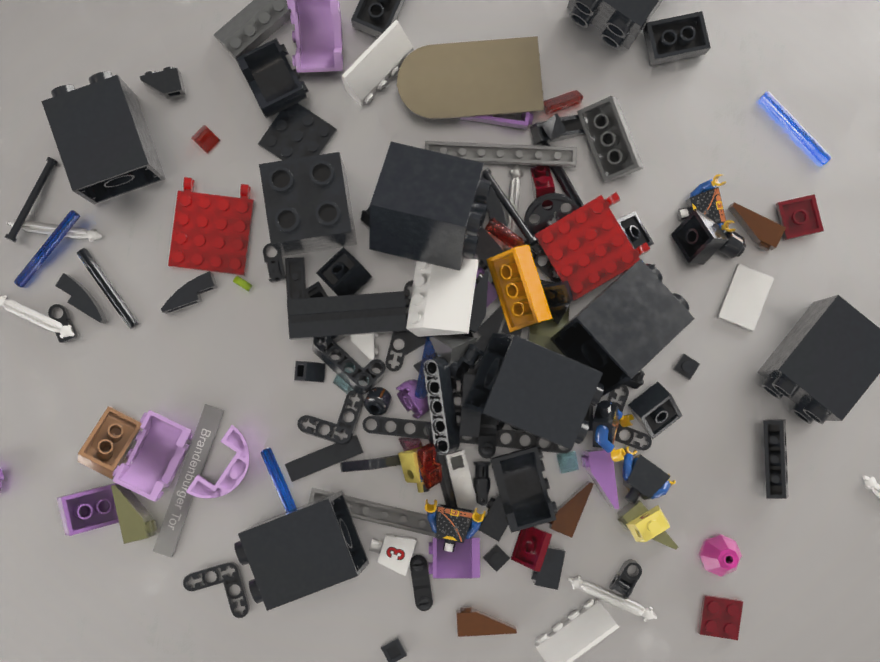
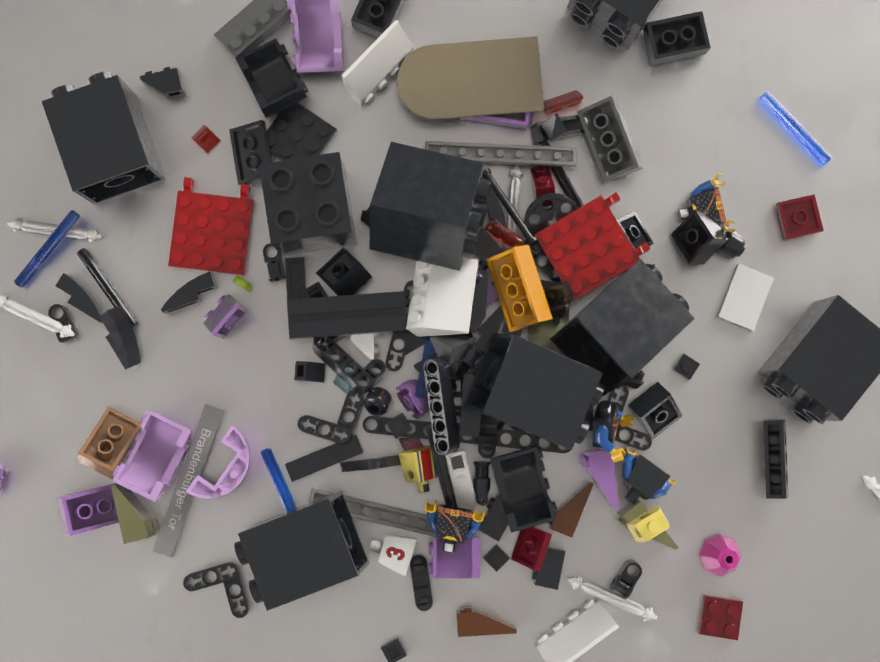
(31, 199): black bar -> none
(121, 336): none -> black slope
(225, 316): none -> medium lavender slope
(249, 150): none -> black plate
(399, 425): none -> black plate
(430, 470): clear red slope -> none
(567, 462): clear light blue slope -> none
(759, 228): reddish brown slope -> none

